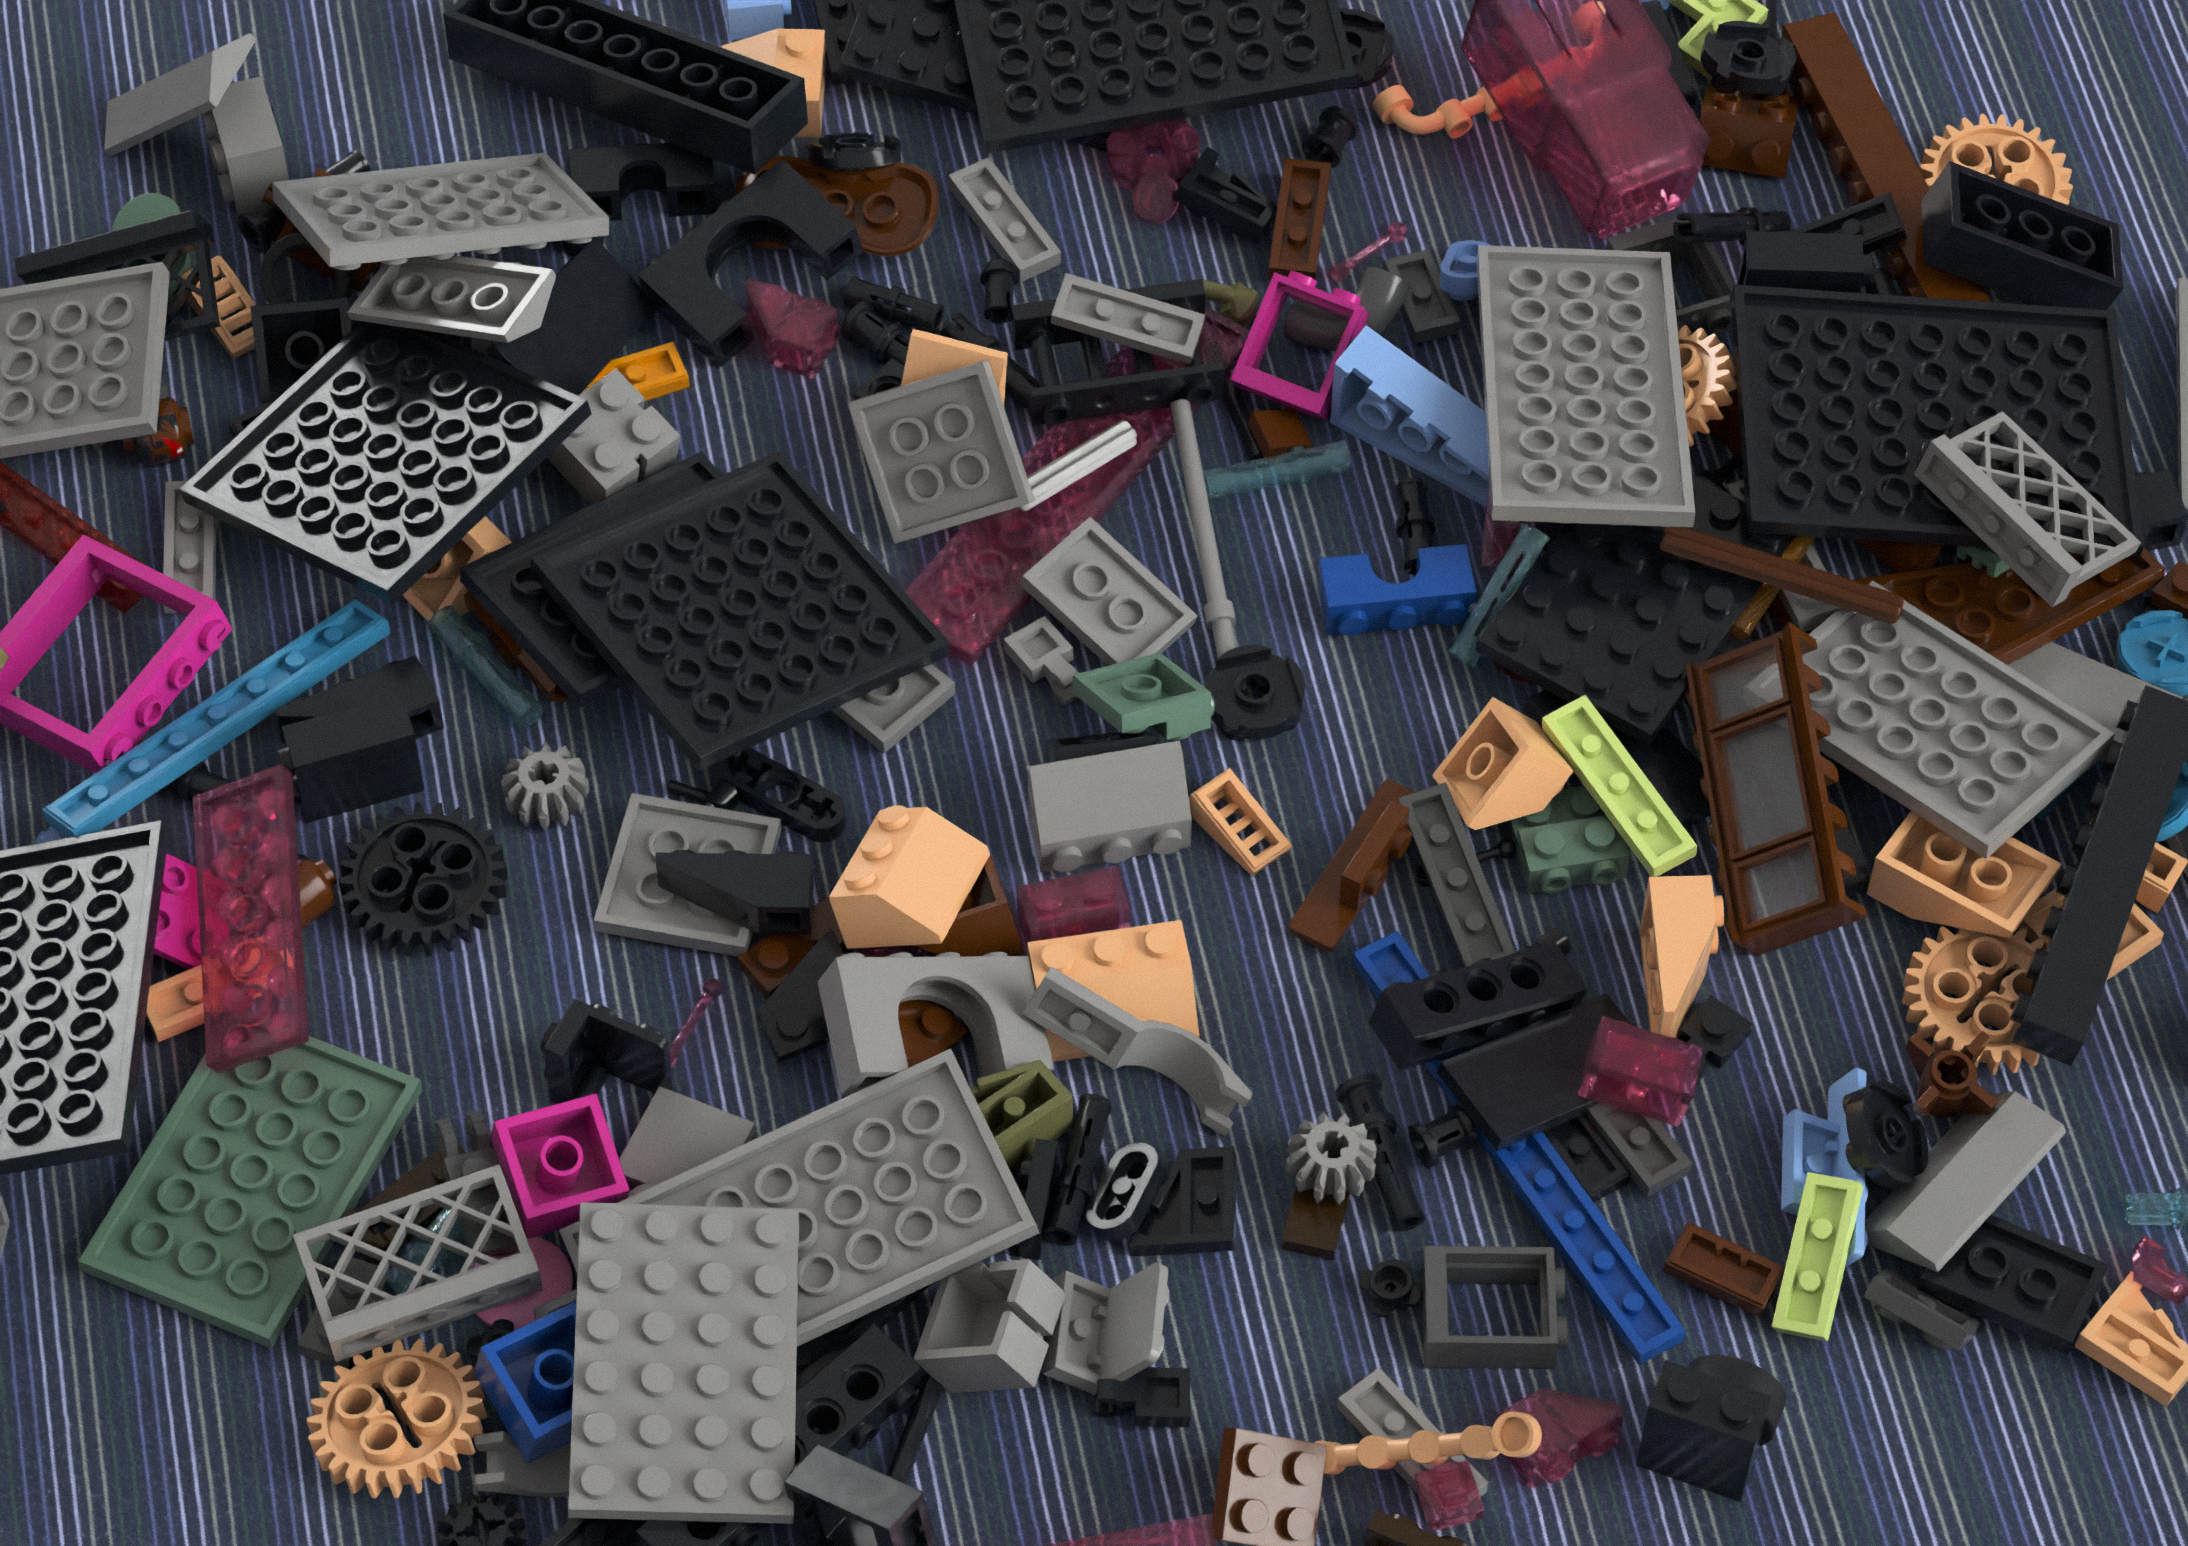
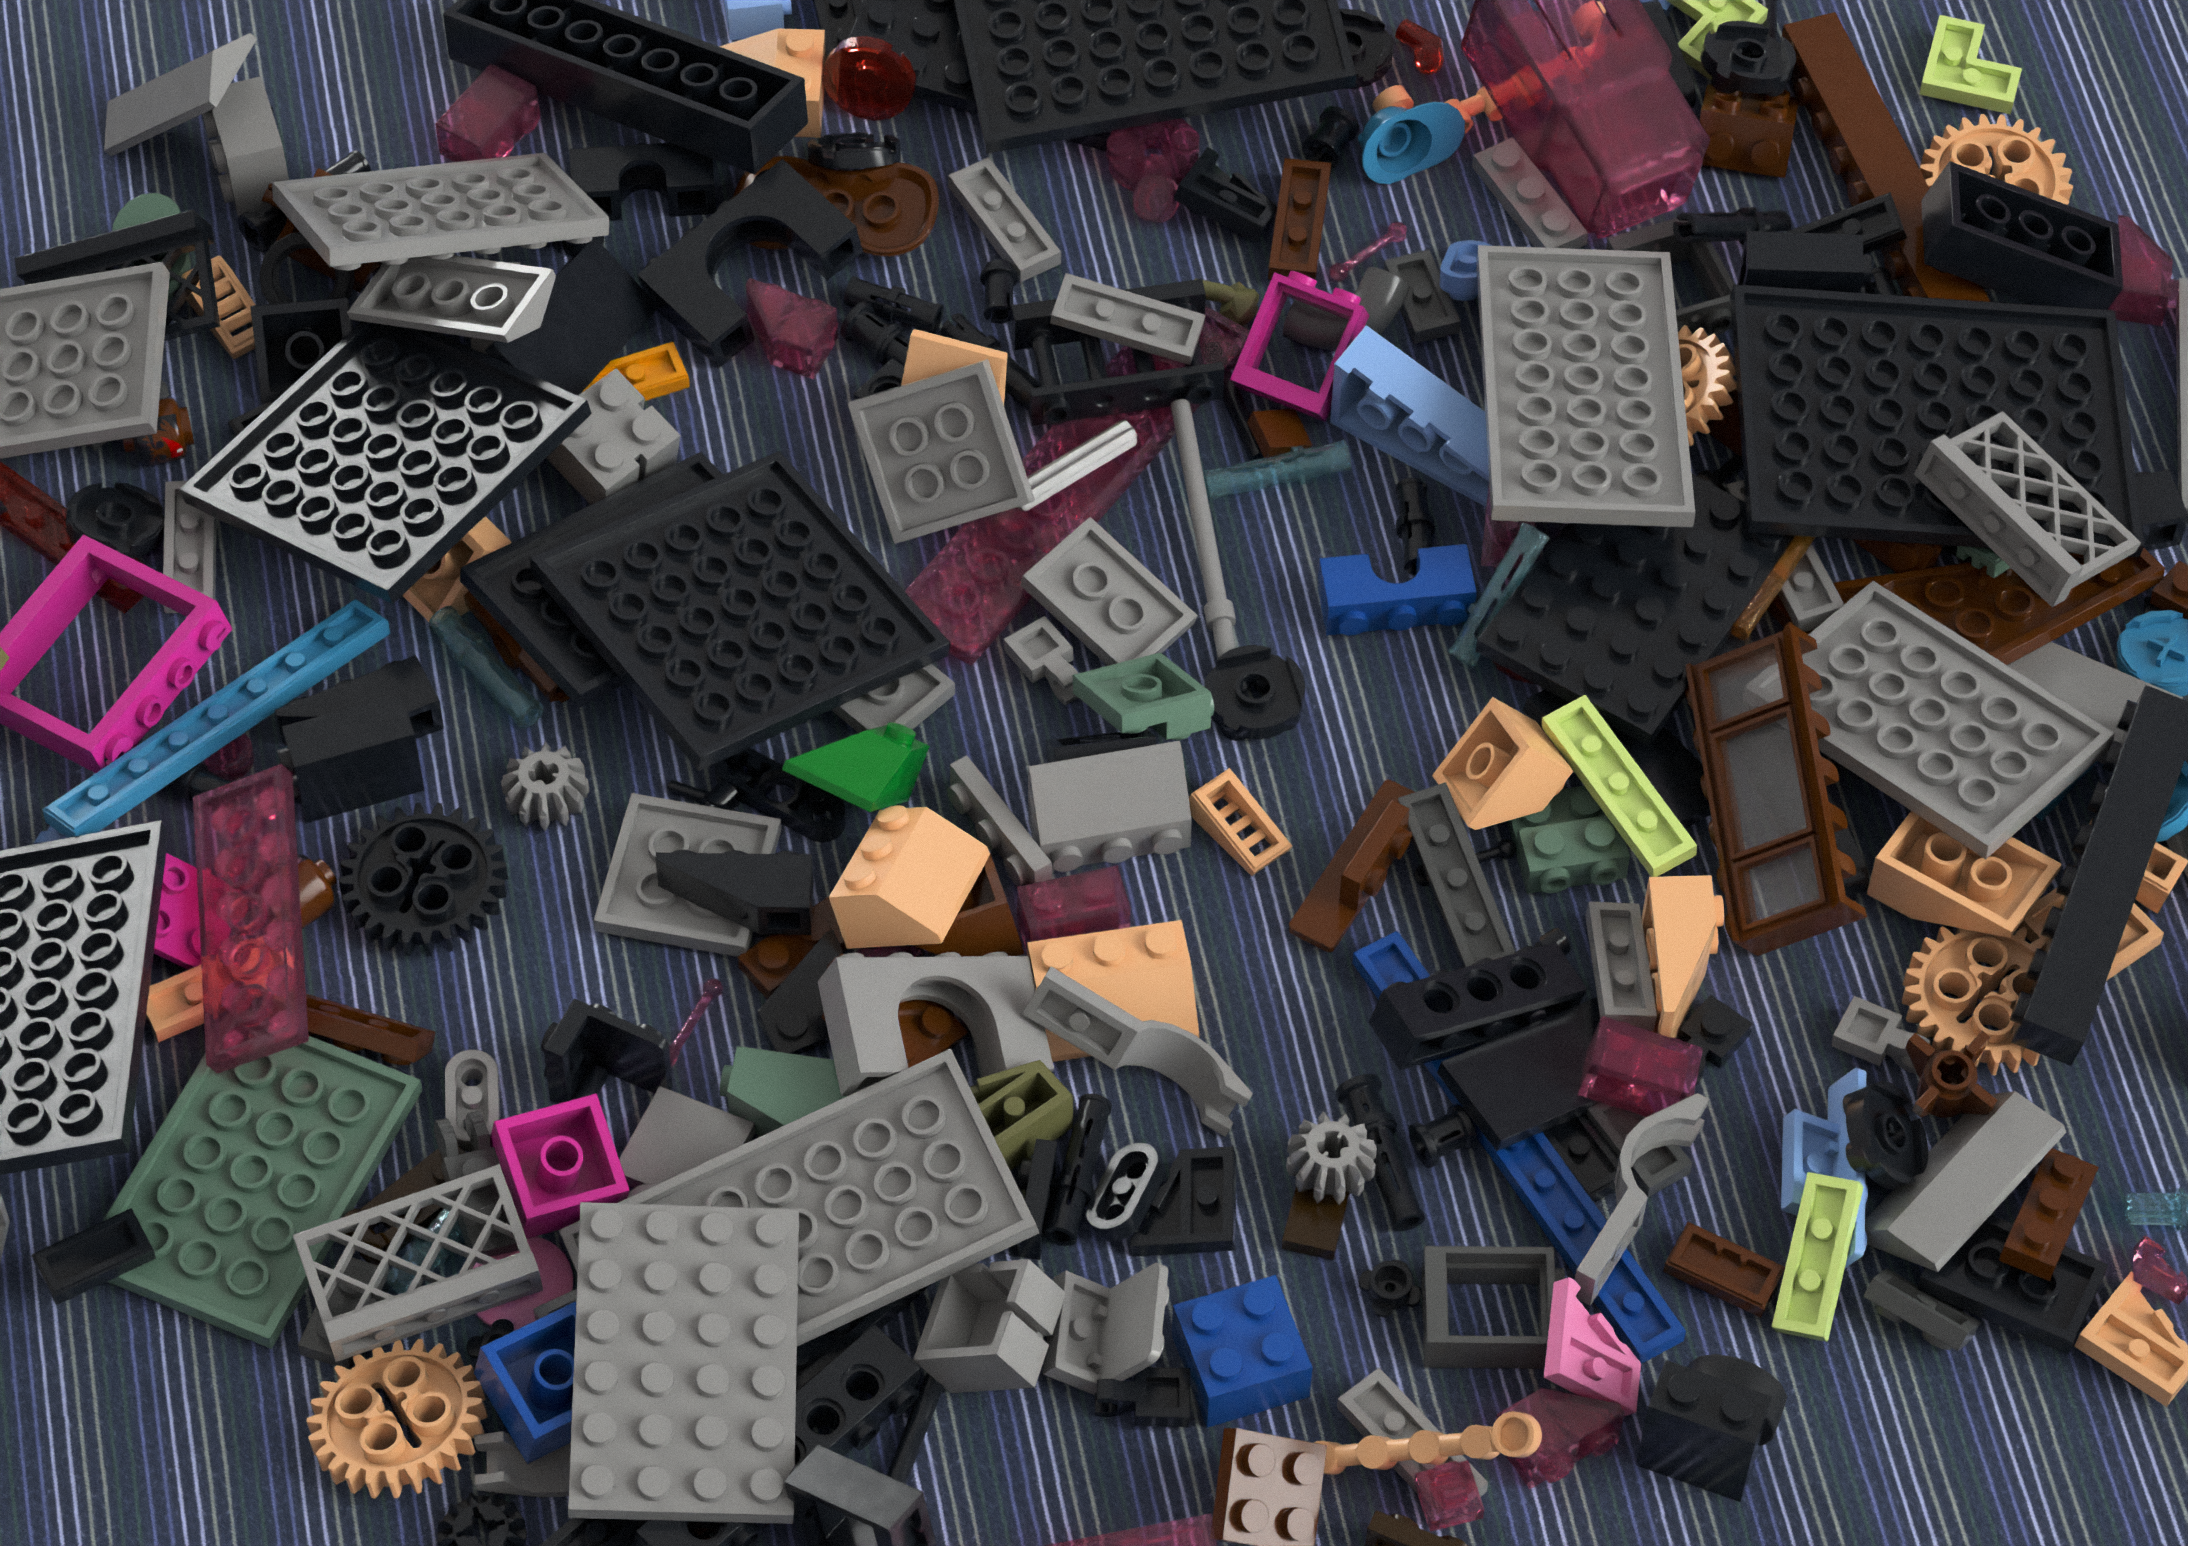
(93, 1256): none -> black tile
(117, 517): none -> black tile
(233, 759): none -> clear pink tile
(360, 1029): none -> reddish brown plate
(467, 1099): none -> light grey plate
(488, 117): none -> clear pink brick
(777, 1087): none -> sand green slope
(867, 768): none -> green slope
(869, 78): none -> clear red tile
(997, 824): none -> light grey plate
(1241, 1351): none -> blue brick
(1409, 140): none -> dark azure piece
(1427, 46): none -> clear red arm
(1528, 197): none -> light grey plate
(1586, 1353): none -> bright pink wing
(1621, 963): none -> light grey plate
(1673, 1125): none -> light grey piece
(1782, 573): reddish brown axle -> none
(1872, 1034): none -> light grey plate
(1960, 77): none -> yellowish green plate
(2048, 1214): none -> reddish brown plate
(2145, 277): none -> clear pink slope

